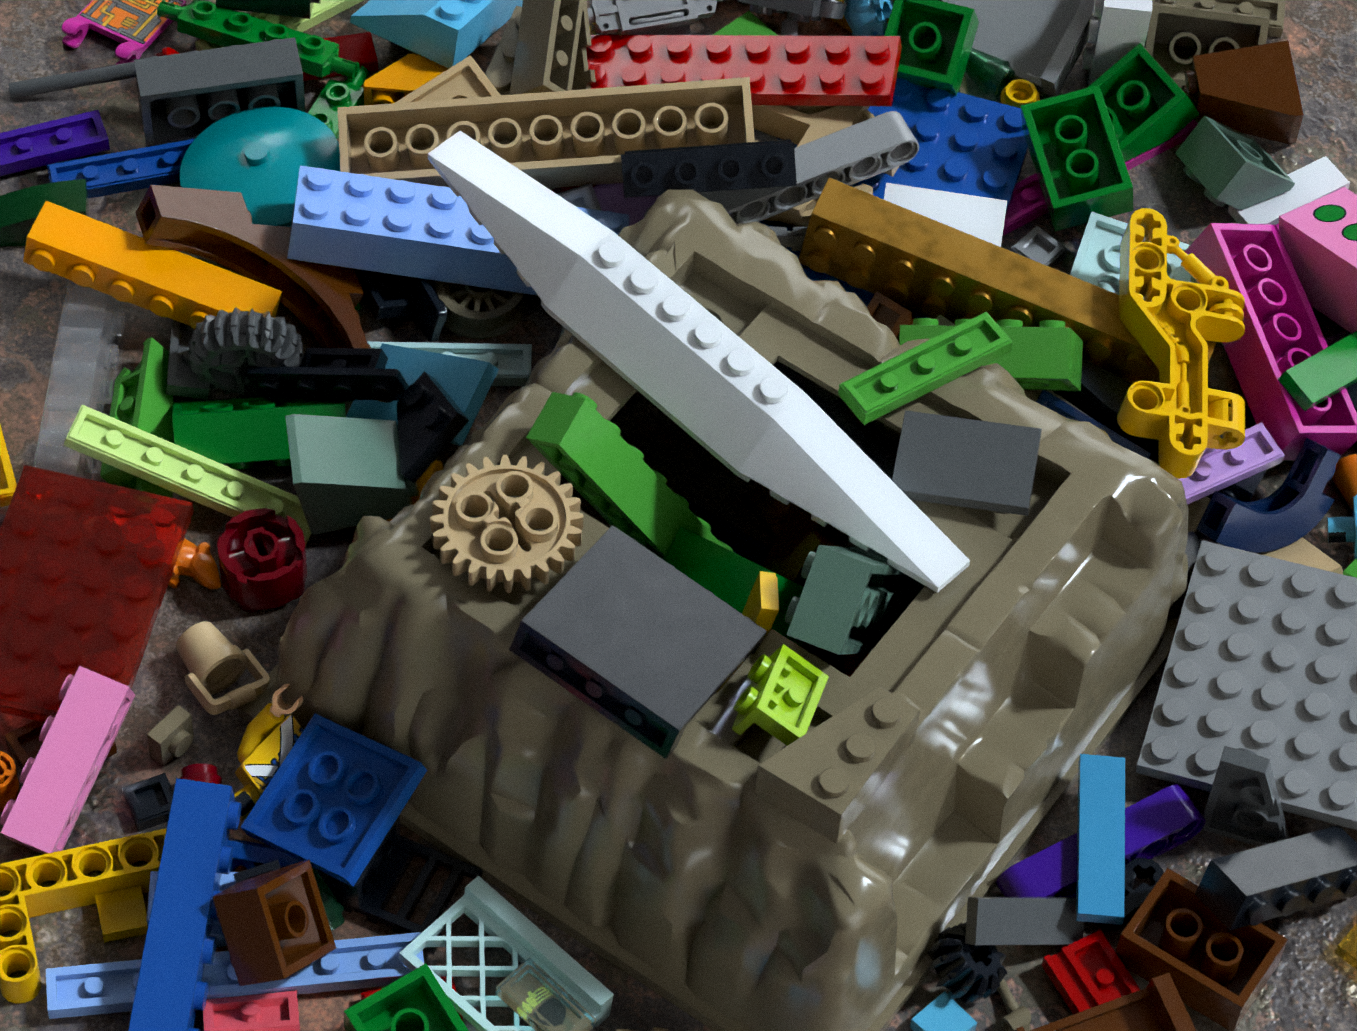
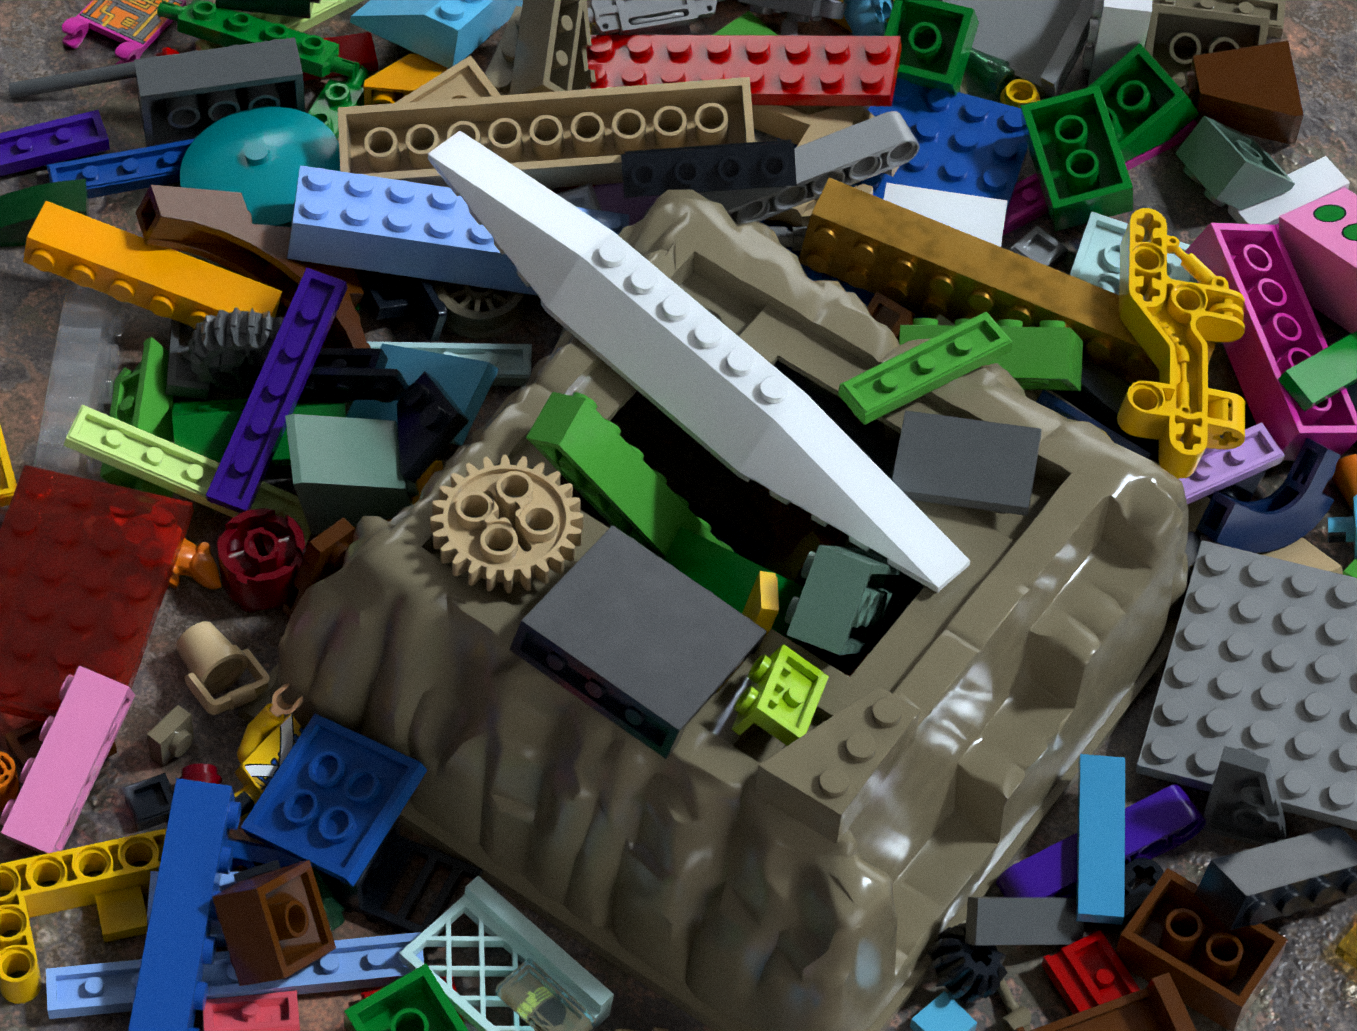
(276, 391): none -> dark purple plate
(321, 559): none -> reddish brown wing

